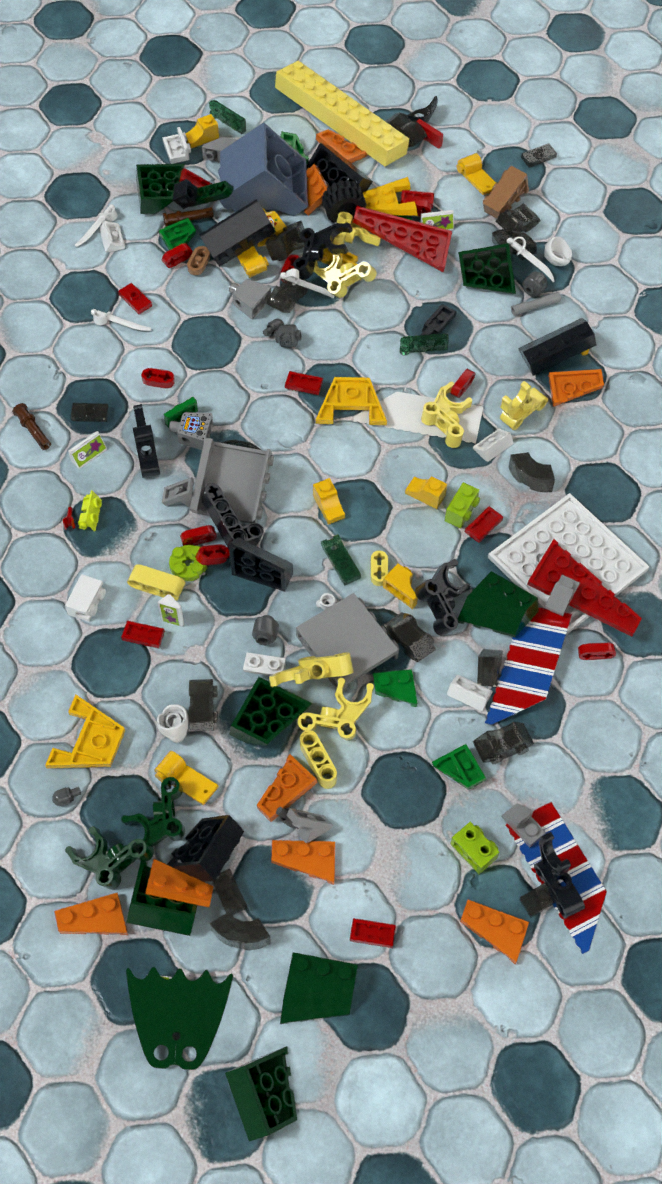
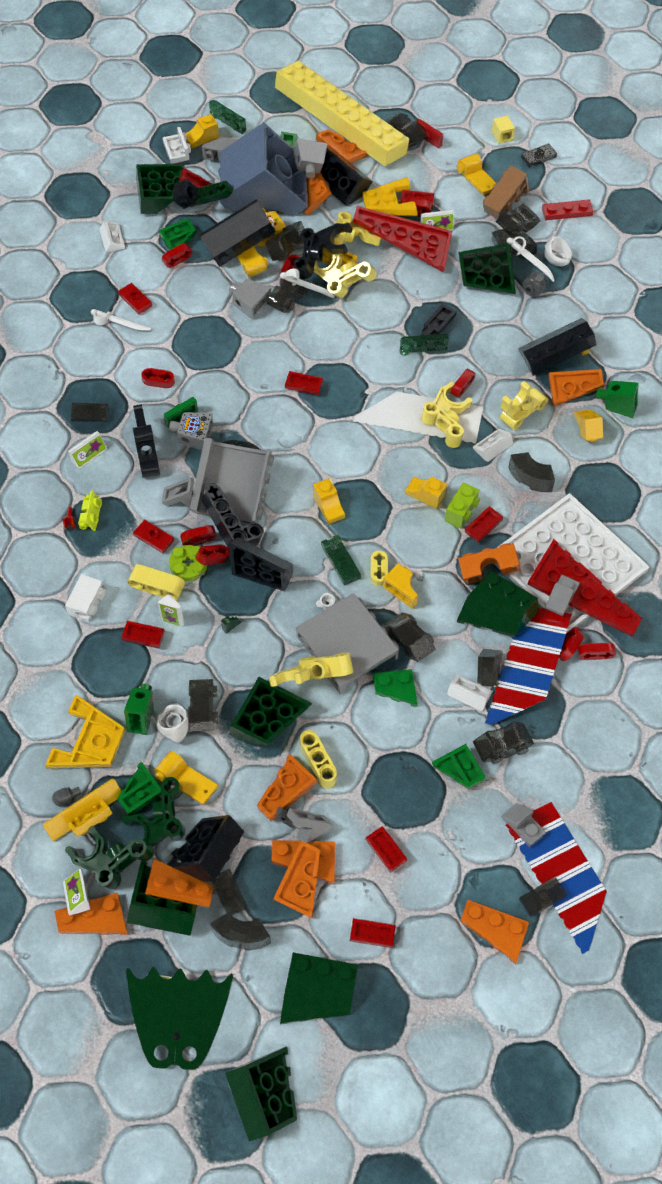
(28, 421): reddish brown pin -> none
(76, 893): none -> slope
(85, 812): none -> yellow bracket
(108, 215): white sword -> none
(139, 703): none -> green torso
(139, 791): none -> green wing
(153, 536): none -> red plate
(172, 218): reddish brown pin -> none
(198, 260): medium nougat plate -> none
(229, 623): none -> dark green tile
(263, 664): white bracket -> none
(265, 630): dark grey head -> none
(272, 326): dark grey cylinder -> none
(288, 335): dark grey head -> none
(300, 880): none -> orange wing
(309, 156): none -> light grey torso
(338, 718): light yellow piece -> none
(342, 198): black tyre -> none
(351, 394): yellow wing -> none
(386, 849): none -> red plate
(427, 111): clear smoke piece -> none
(439, 596): black piece -> none
(473, 564): none -> orange arch
(475, 847): lime brick -> none
(503, 129): none -> light yellow brick
(526, 306): light grey piece -> none
(552, 869): black piece -> none
(568, 209): none -> red plate
(571, 643): none -> red beam
(590, 424): none -> yellow arch
(620, 397): none -> green torso

